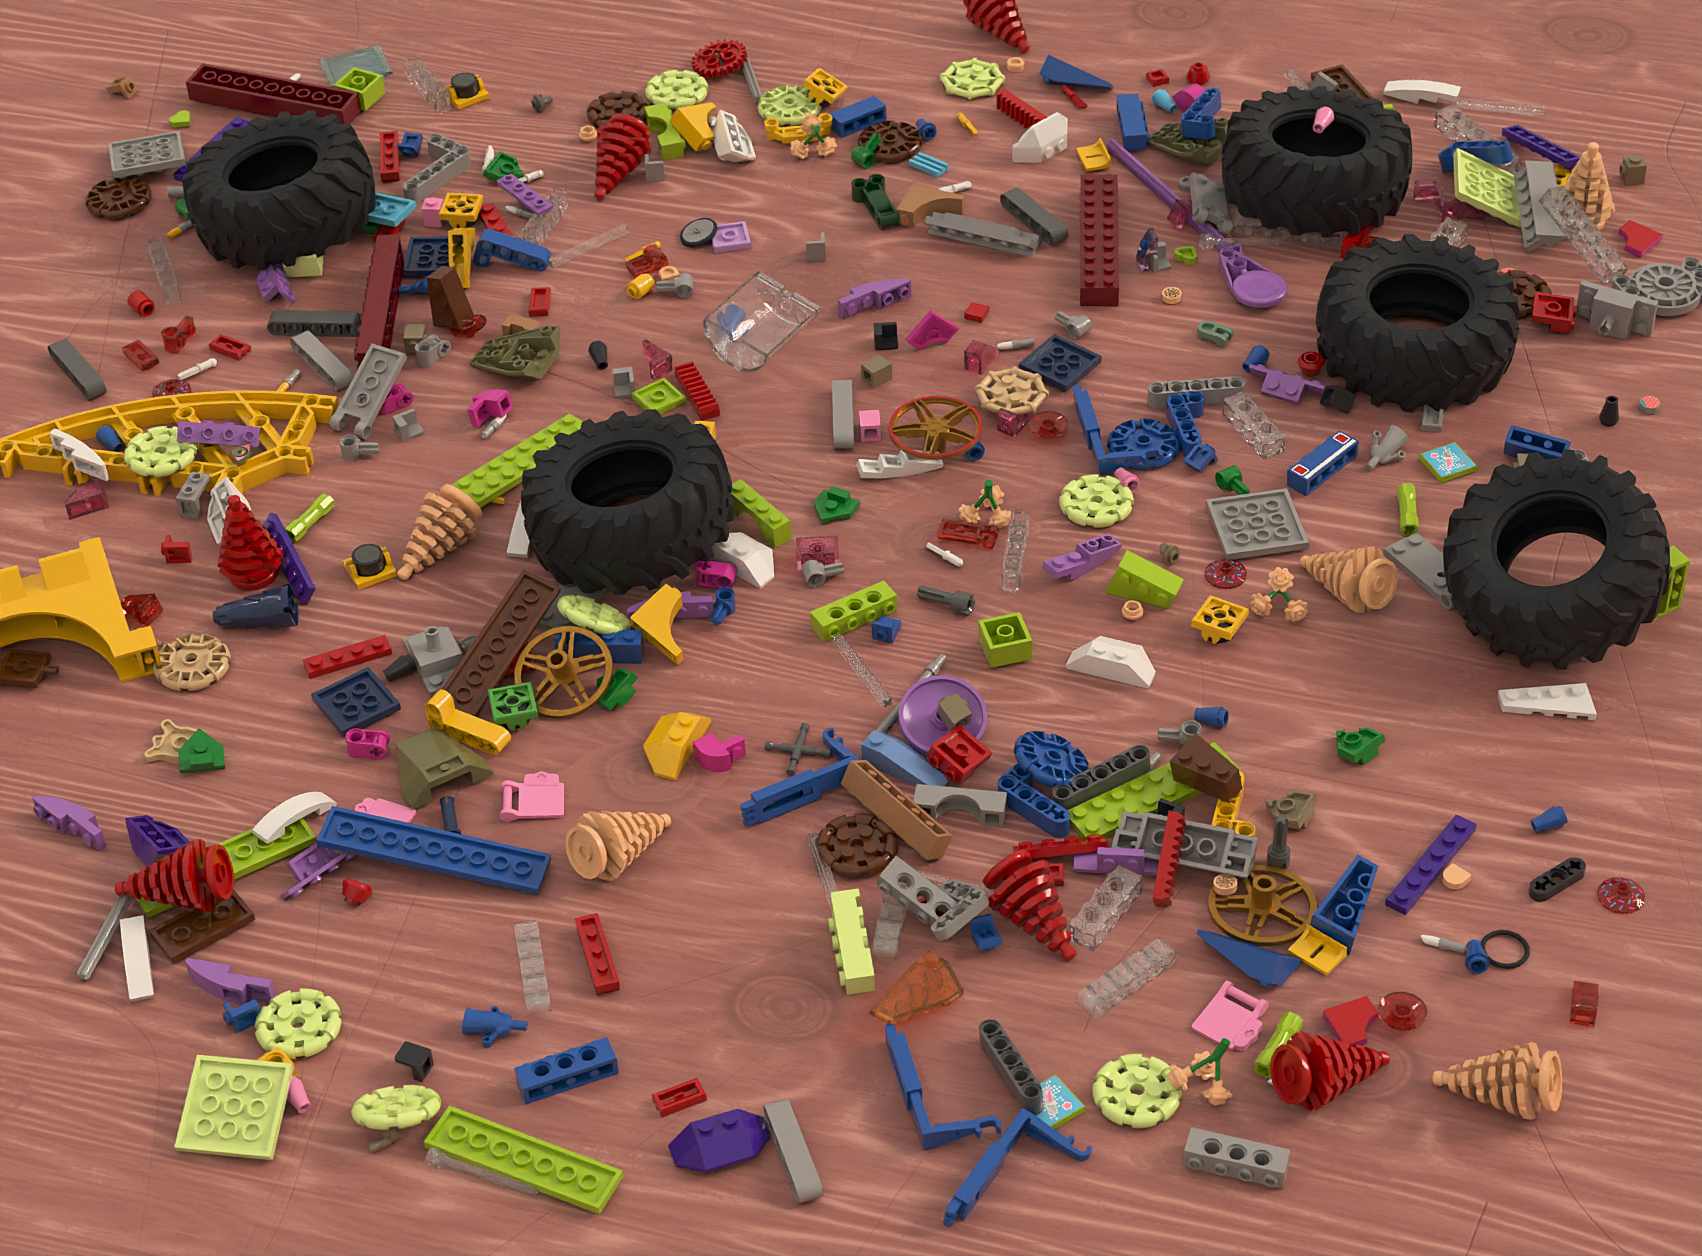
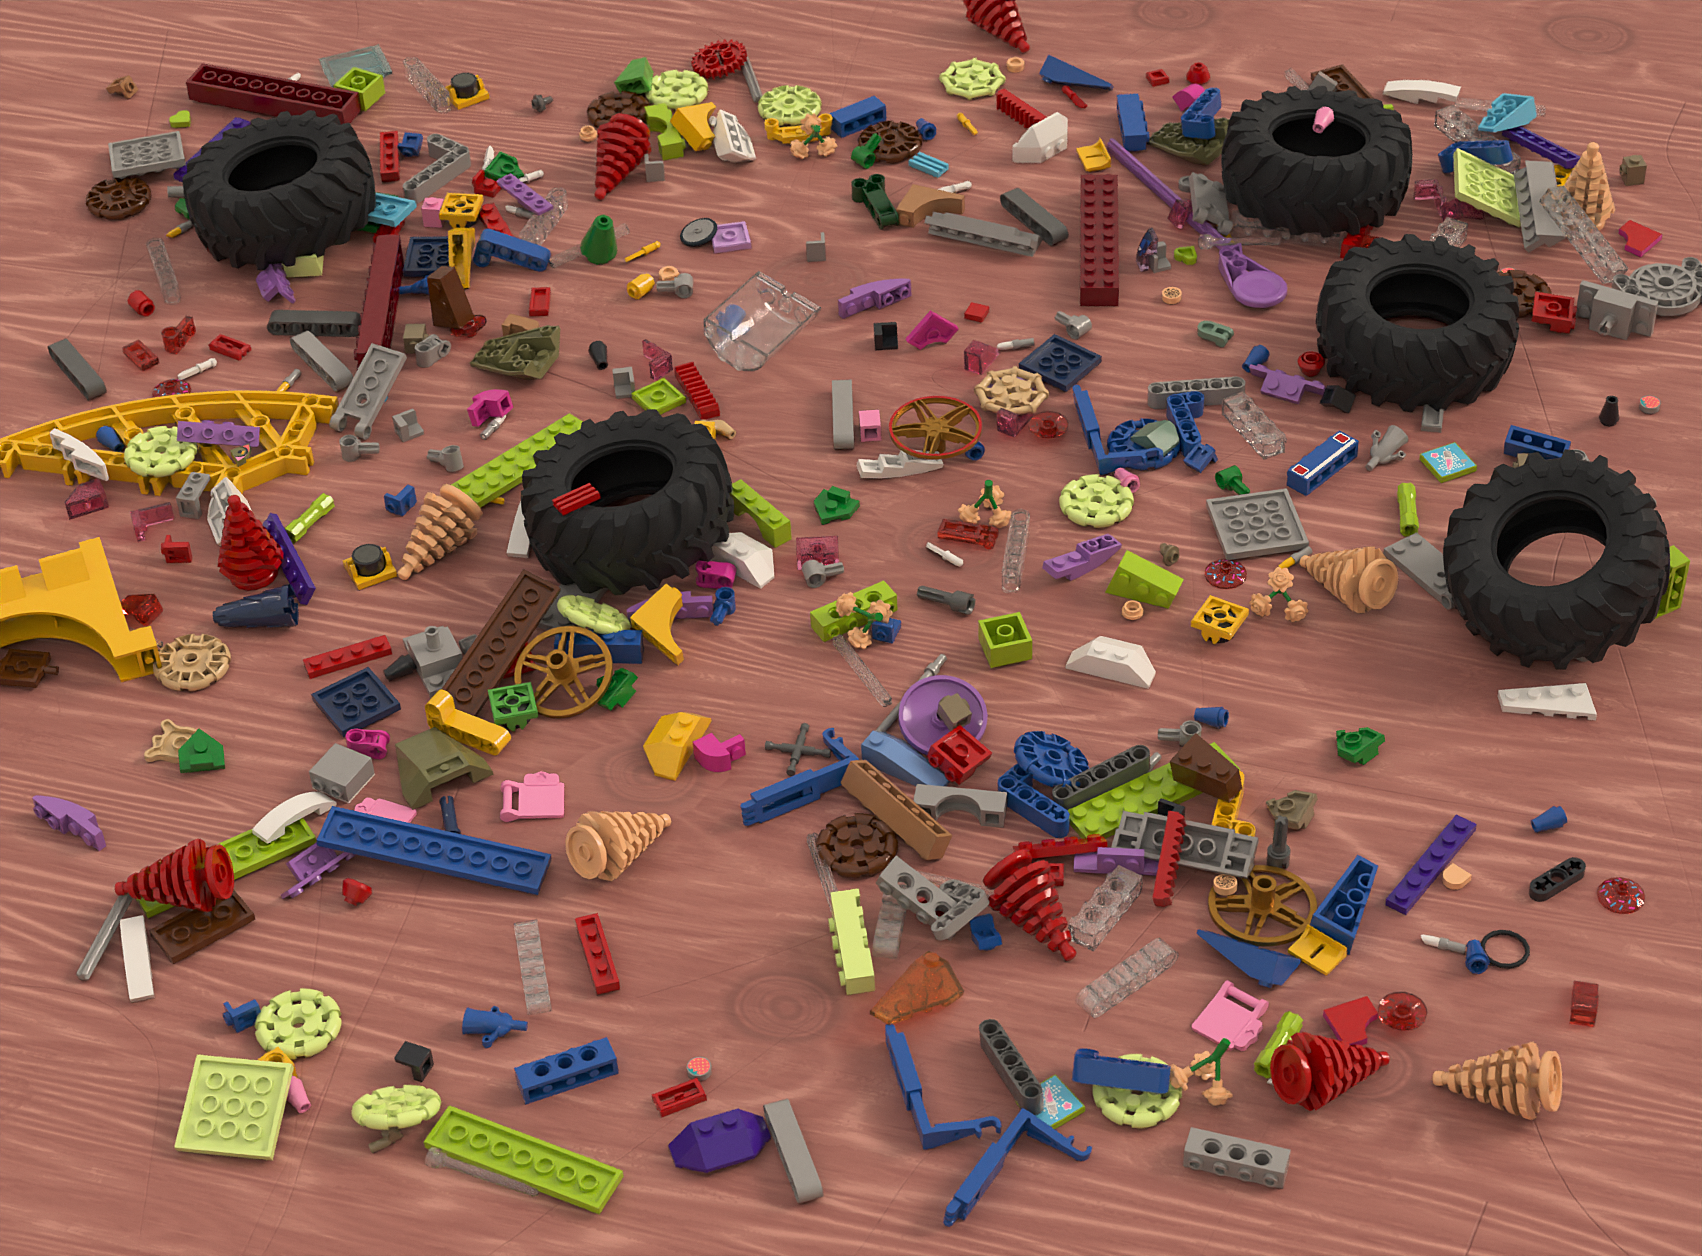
(150, 516): none -> clear pink bracket
(152, 838): dark purple wedge -> none
(222, 983): medium lavender slope -> none
(342, 773): none -> light grey piece
(394, 397): dark pink piece -> none
(402, 501): none -> blue bracket
(448, 457): none -> light grey axle
(485, 186): none -> red bracket
(576, 499): none -> red tile
(600, 241): none -> green cone
(636, 77): none -> bright green slope
(652, 260): clear red plate -> none
(699, 1068): none -> tile
(723, 428): none -> tan arm
(823, 88): yellow piece -> none
(876, 371): dark tan brick -> none
(877, 612): none -> light nougat plant
(1120, 1072): none -> blue beam
(1157, 434): none -> sand green slope
(1163, 100): medium azure cone -> none
(1295, 558): none -> piece
(1509, 112): none -> medium azure wedge

